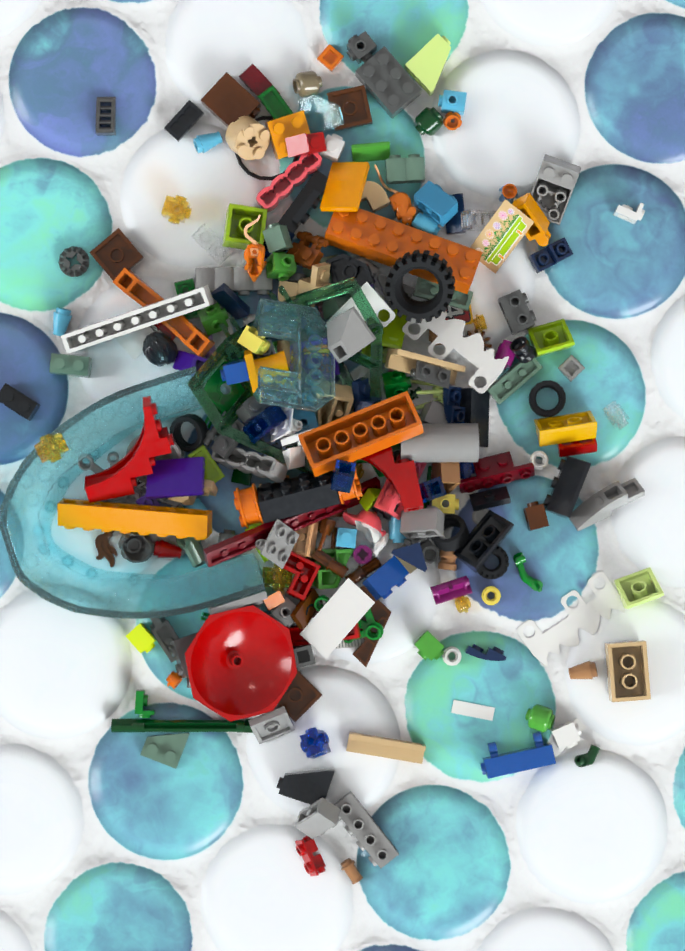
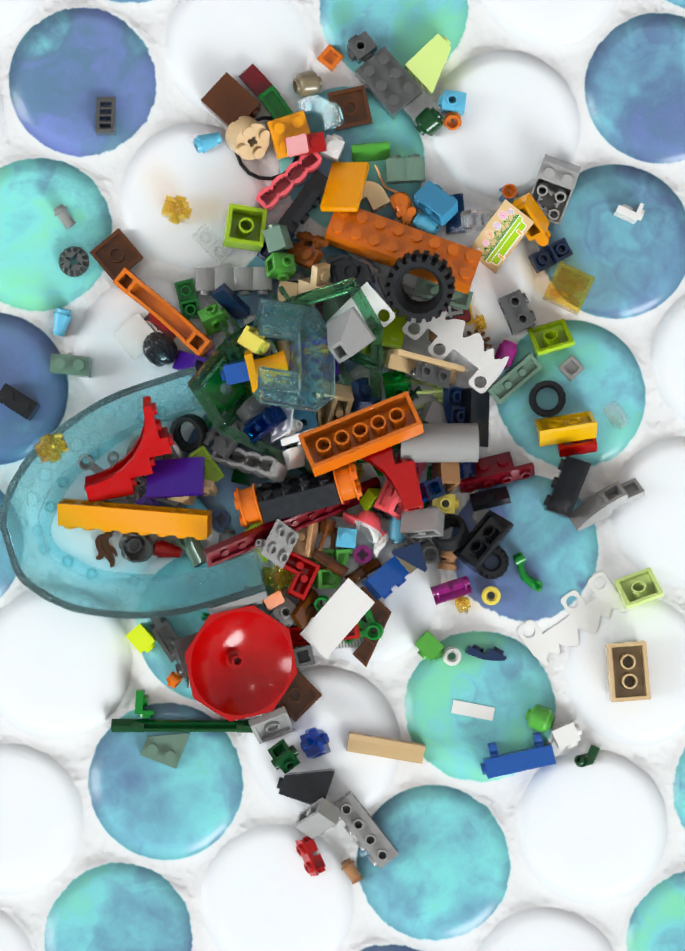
(64, 216): none -> light grey pin
(137, 319): white brick -> none
(184, 120): black plate -> none
(221, 517): none -> dark blue wheel
(254, 255): orange animal -> none
(284, 756): none -> dark green brick
(343, 476): clear blue brick -> none
(522, 349): black wheel -> none
(535, 516): reddish brown brick -> none
(543, 455): white plate -> none
(568, 288): none -> clear yellow brick
(583, 671): medium nougat cone -> none

